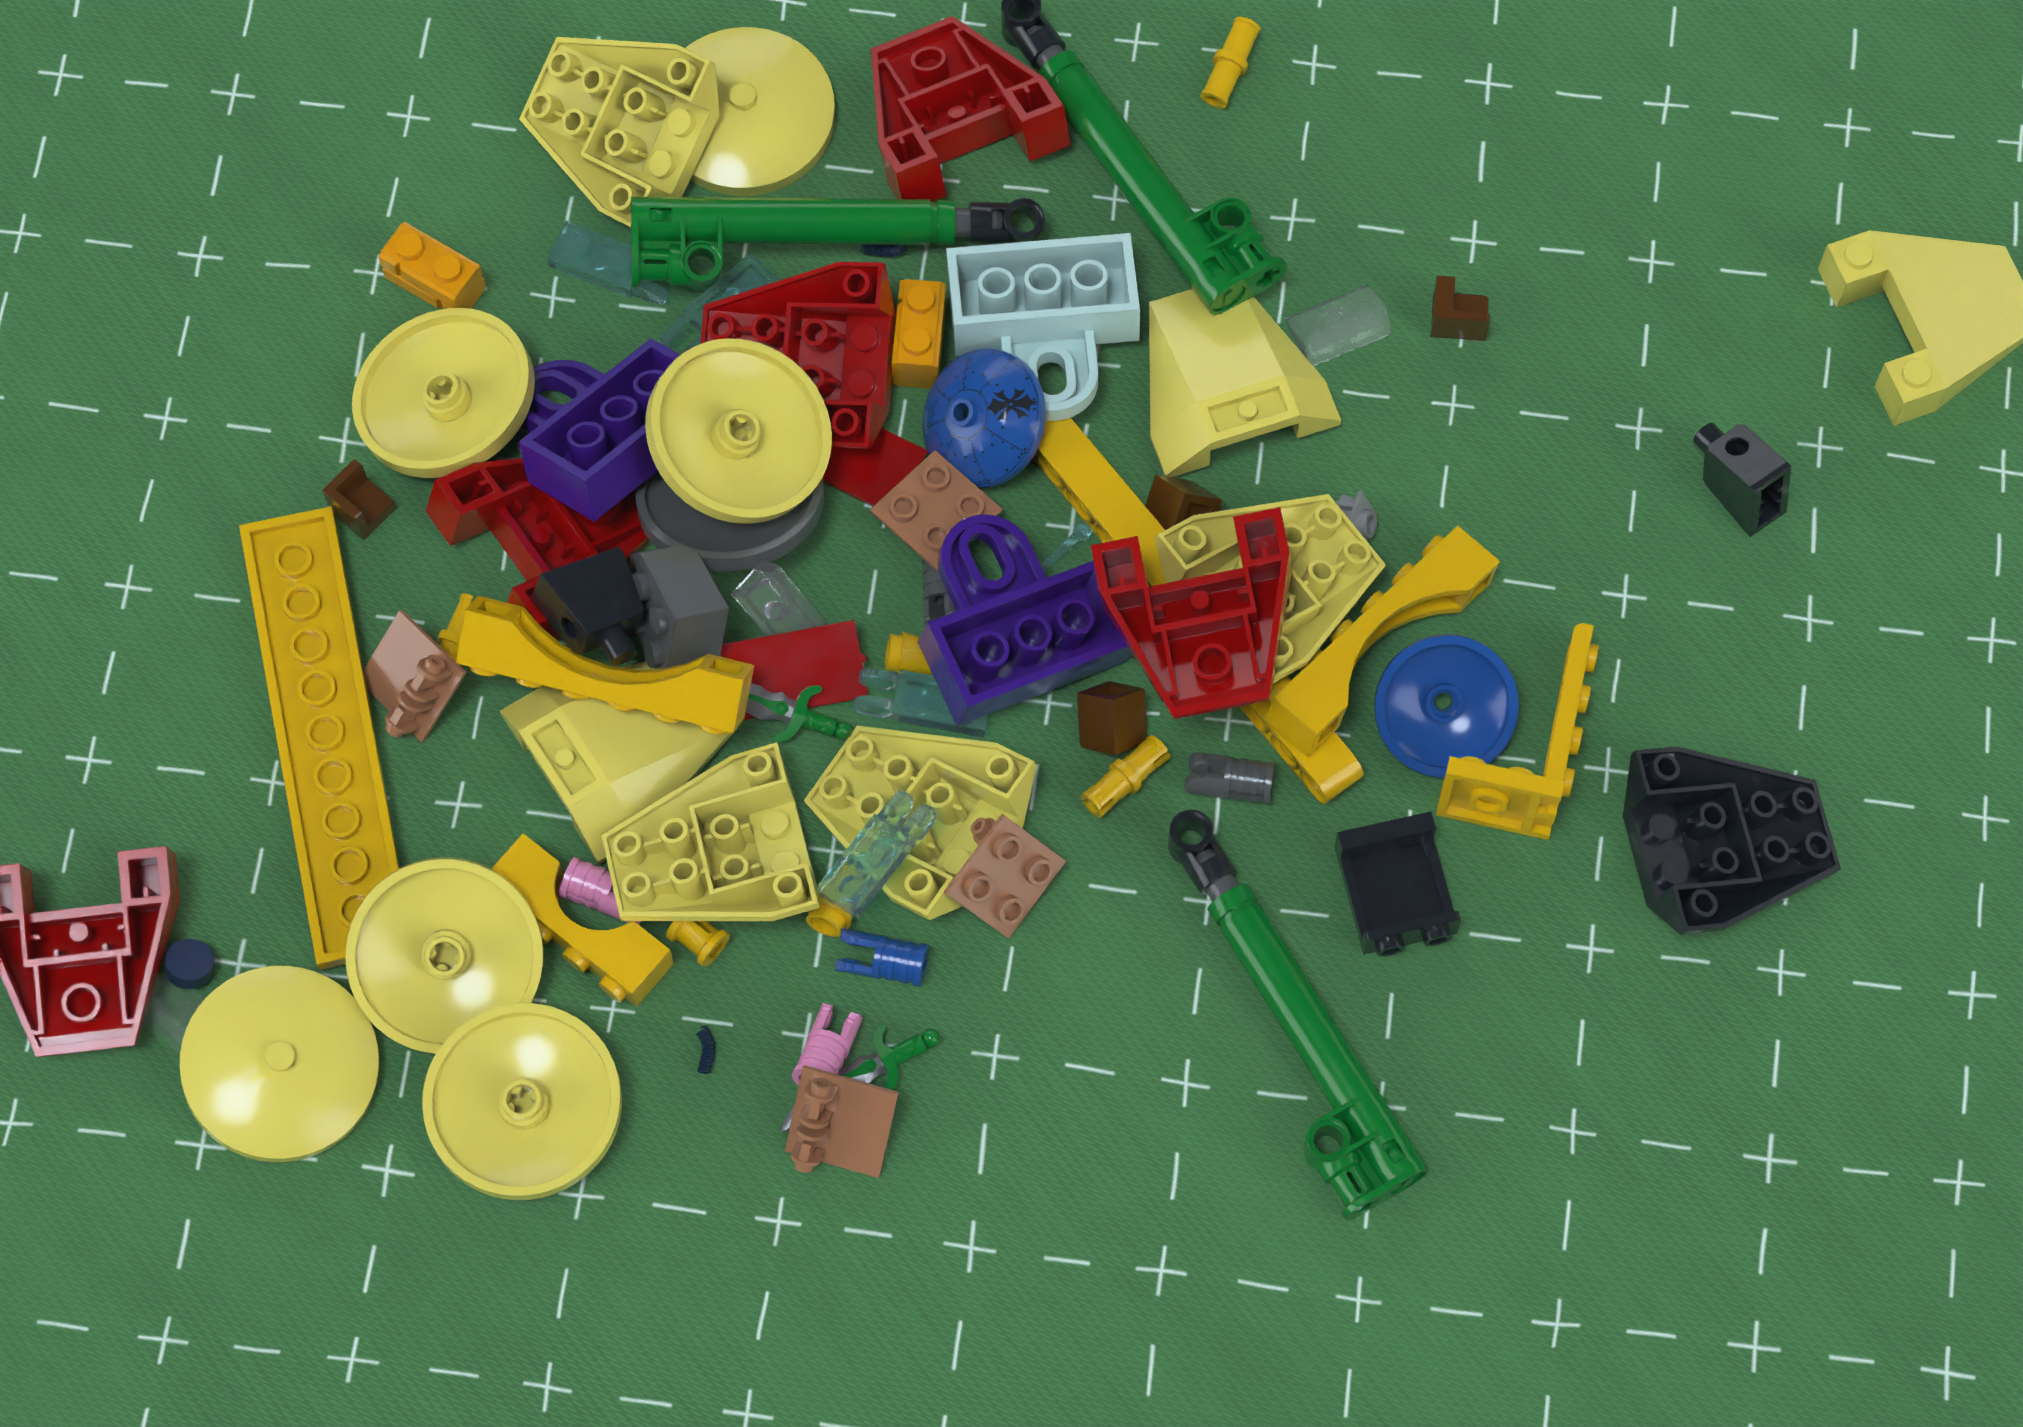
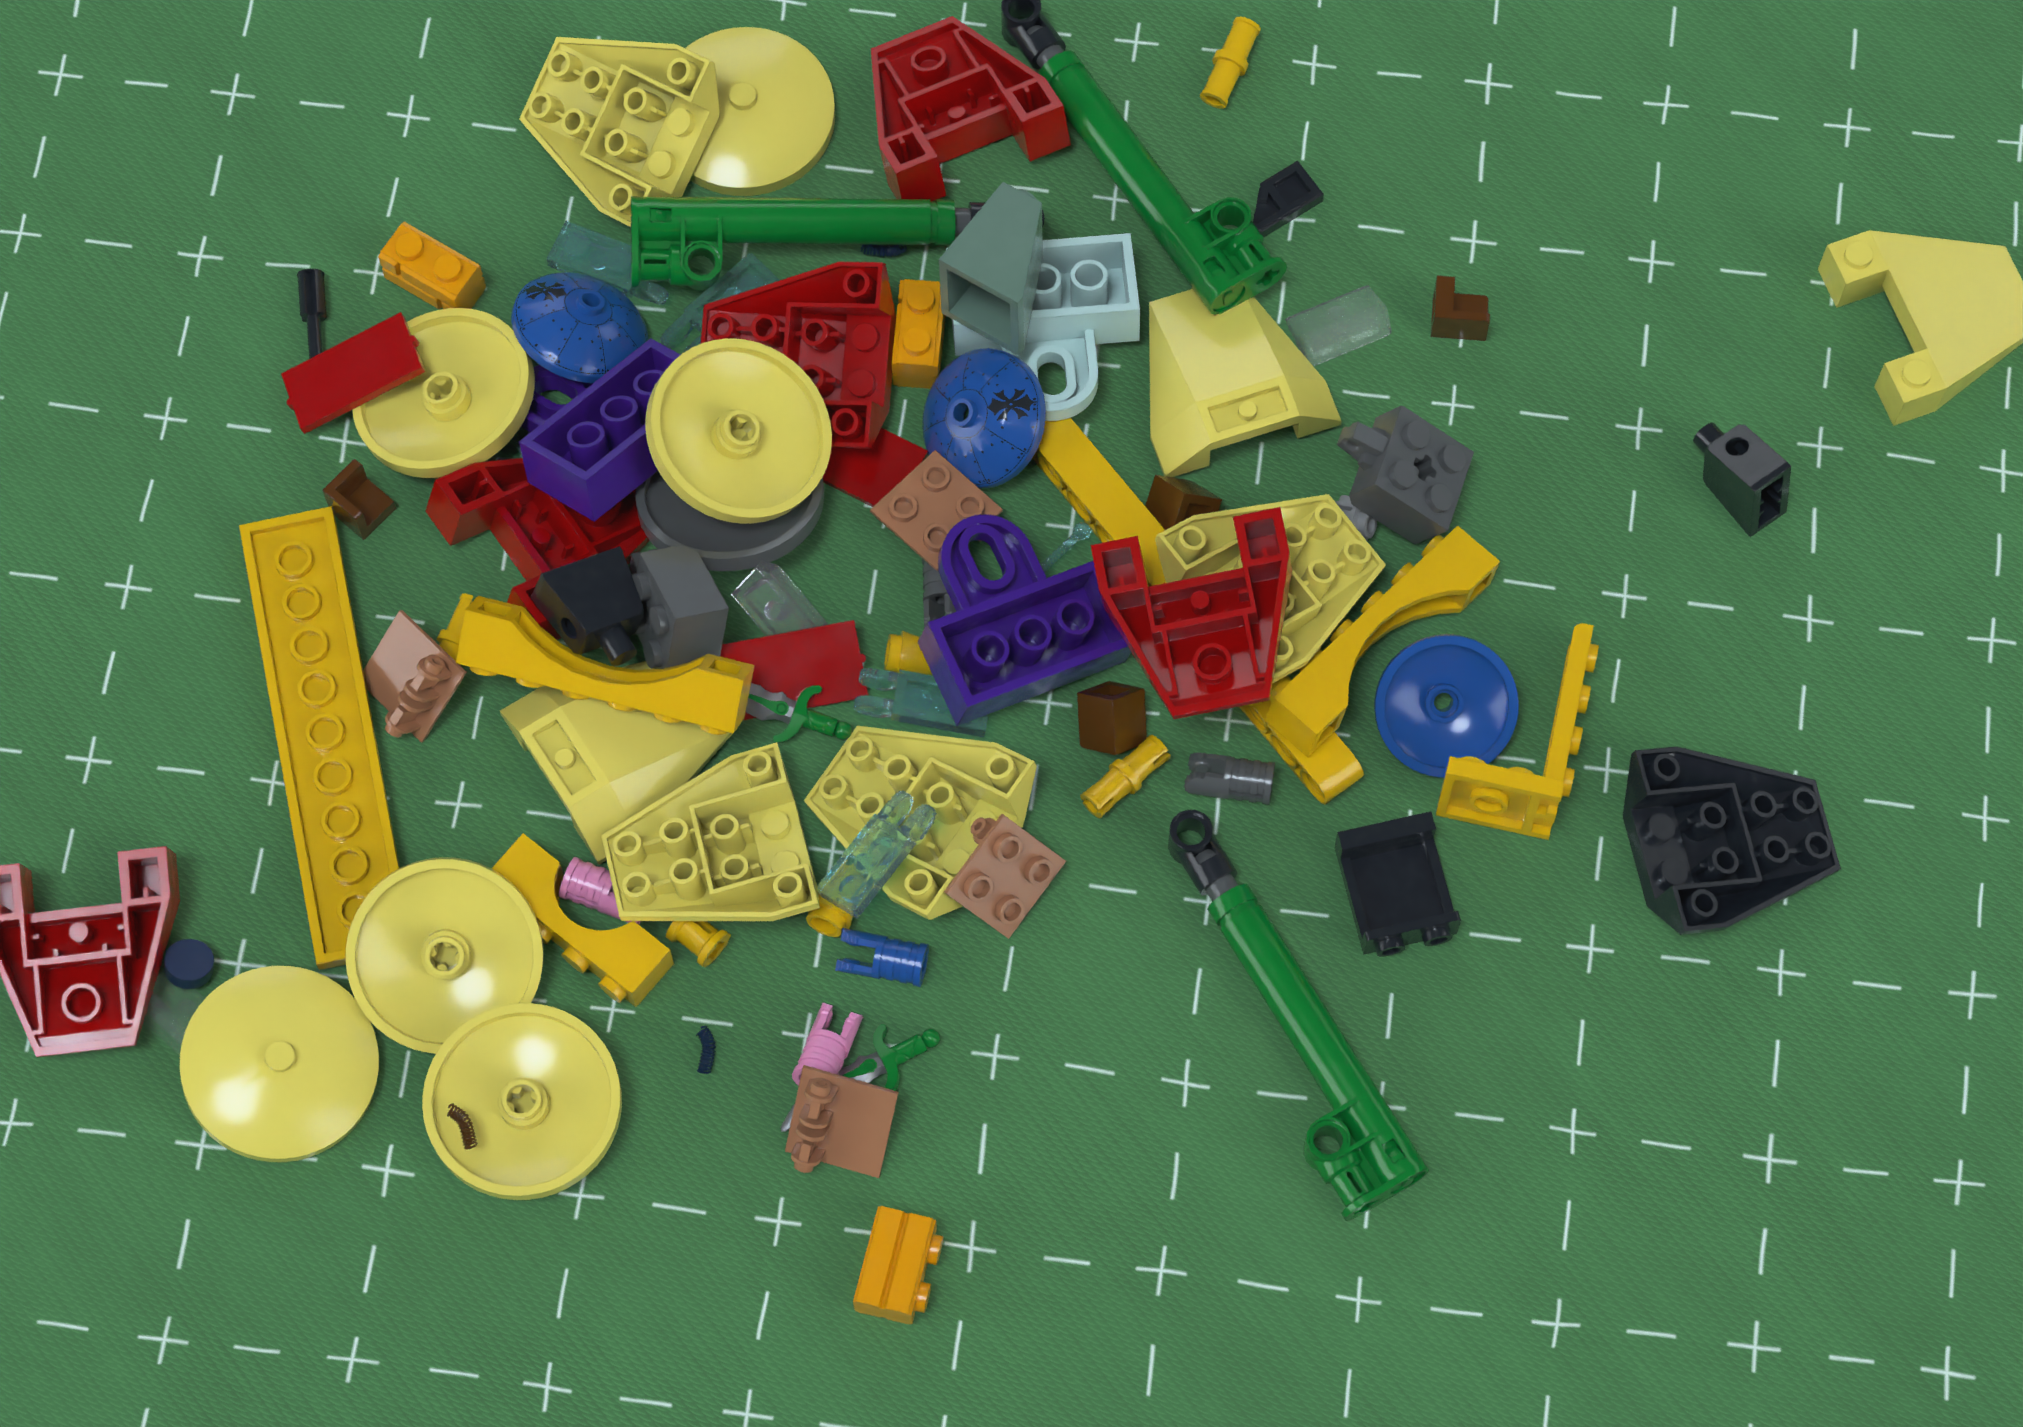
(312, 306): none -> black axle
(352, 372): none -> red piece
(463, 1126): none -> reddish brown leg
(576, 325): none -> blue dish
(896, 1265): none -> light orange brick
(995, 268): none -> sand green slope
(1285, 198): none -> black tile
(1406, 473): none -> dark grey hinge

